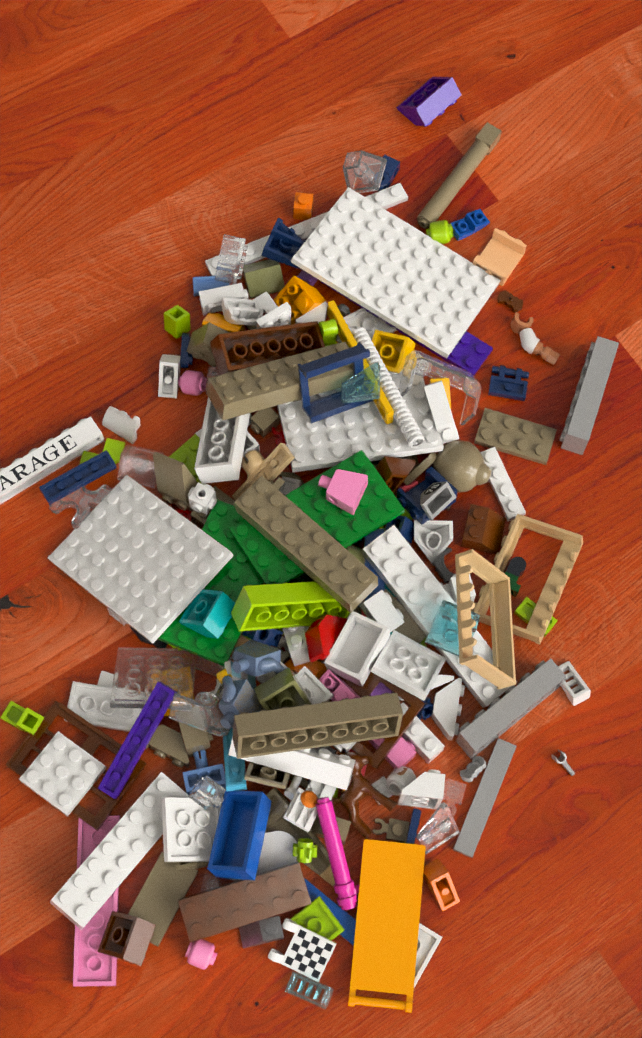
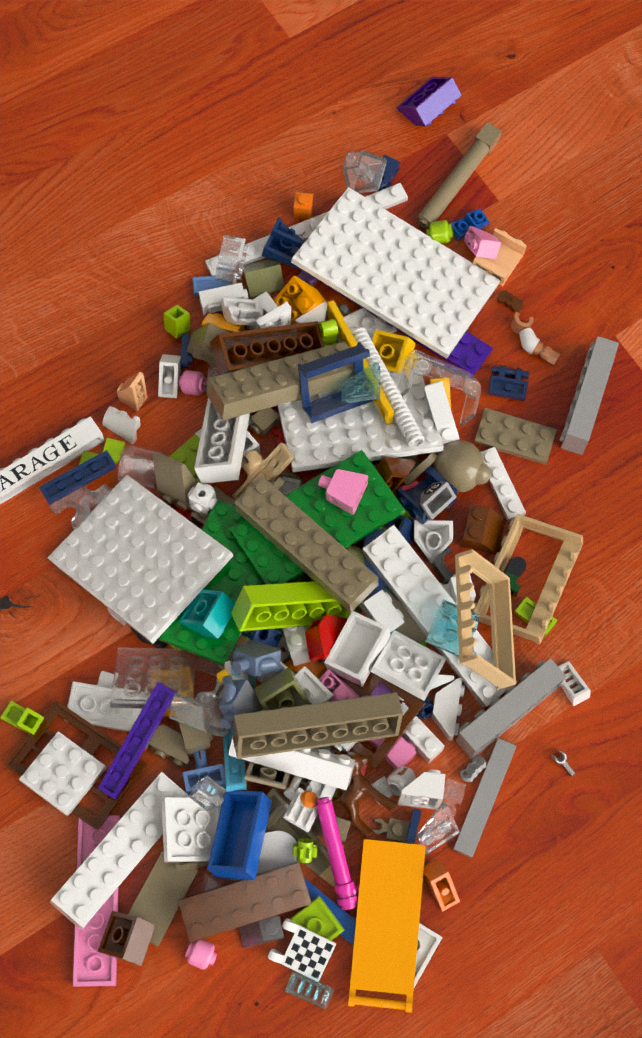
(133, 391): none -> light nougat slope
(482, 243): none -> bright pink slope

